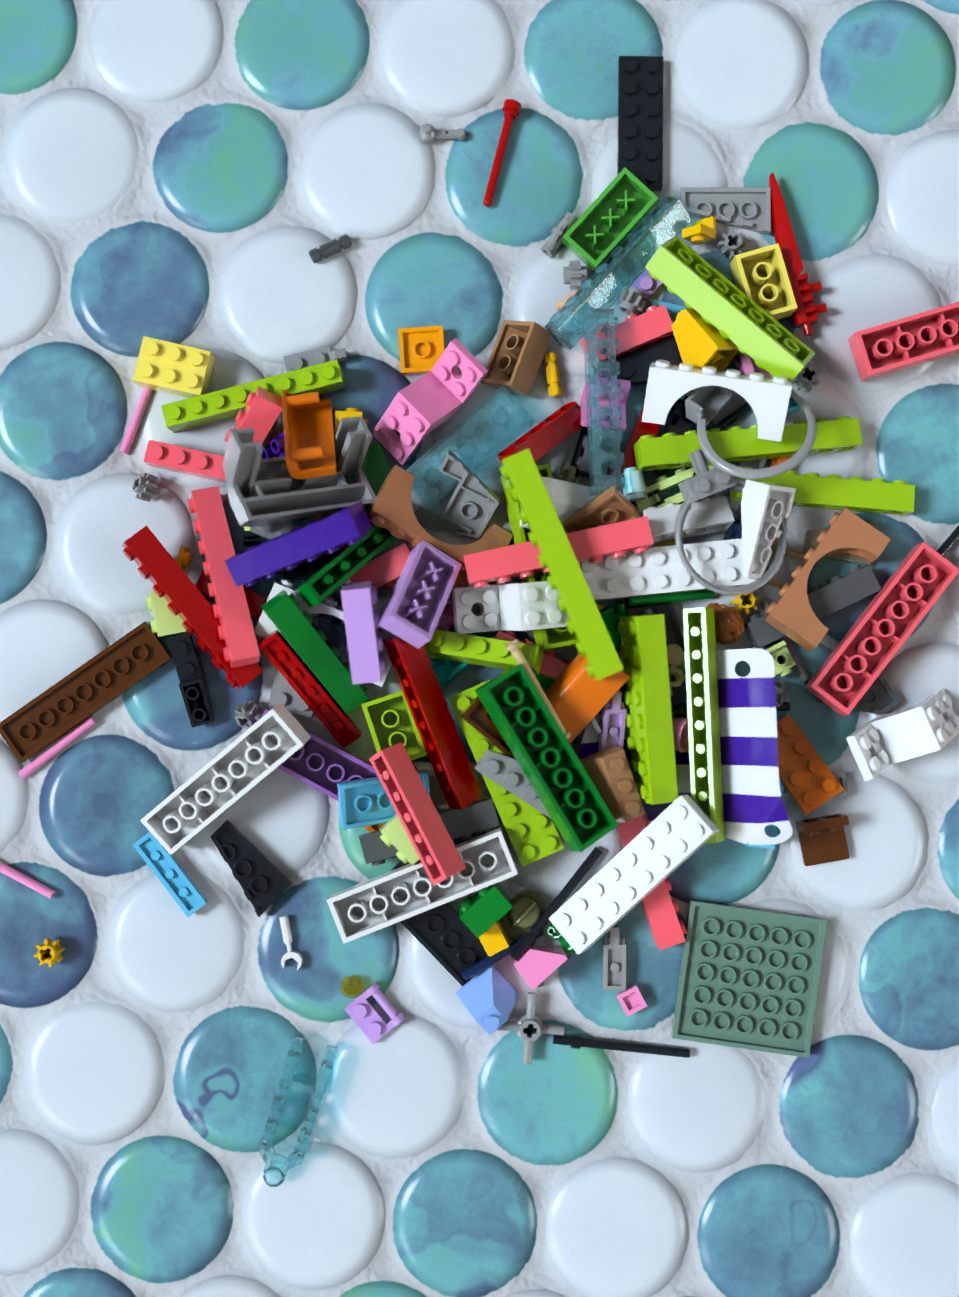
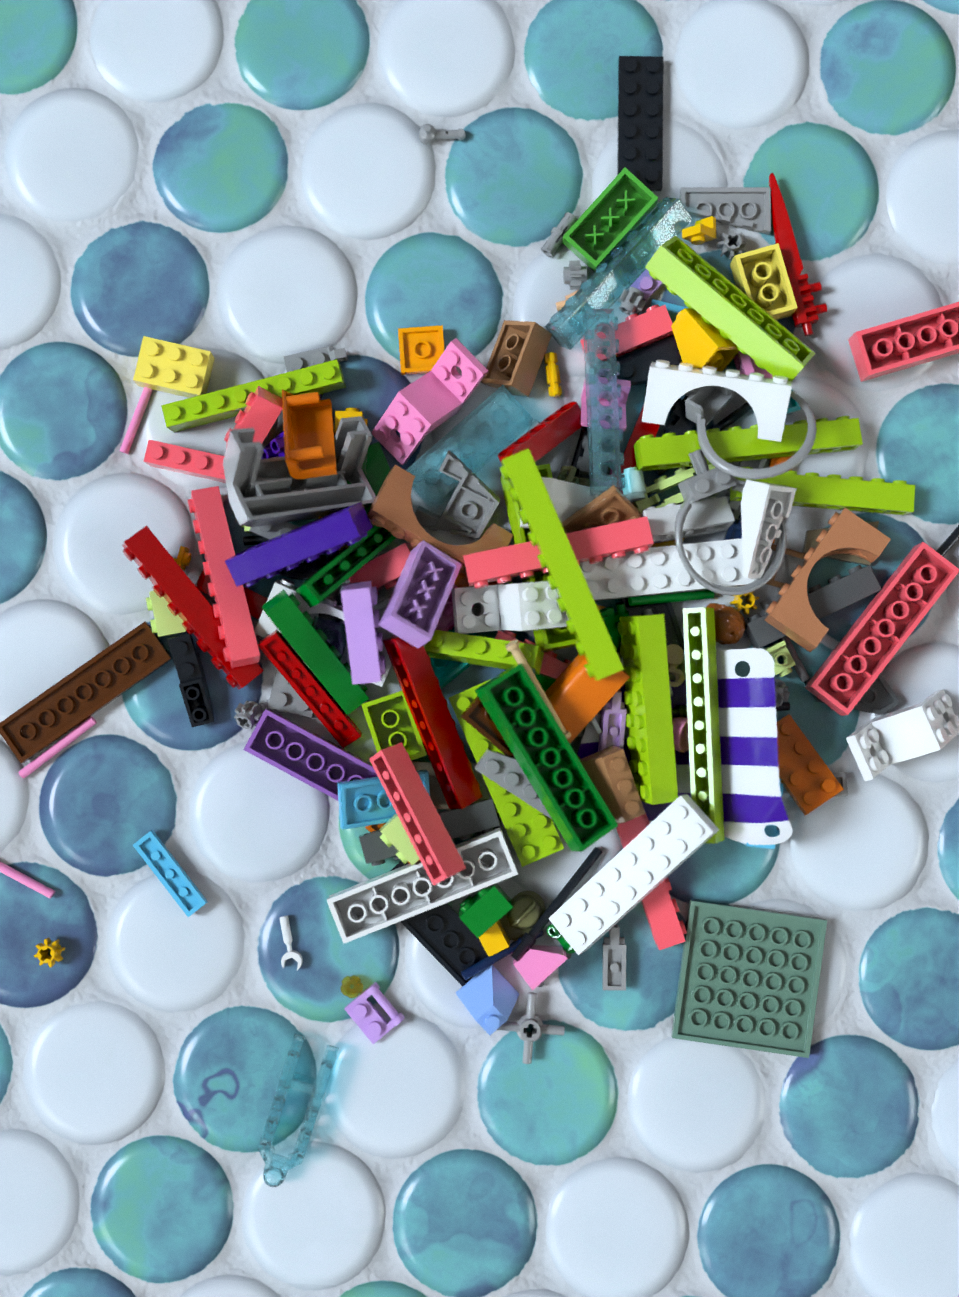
(146, 487): light grey gear -> none
(226, 778): white brick -> none
(254, 872): black wing -> none
(330, 248): dark grey axle -> none
(511, 110): red piece -> none
(576, 1041): black bar -> none
(631, 1000): bright pink plate -> none
(804, 382): light grey gear -> none
(823, 839): reddish brown bracket -> none

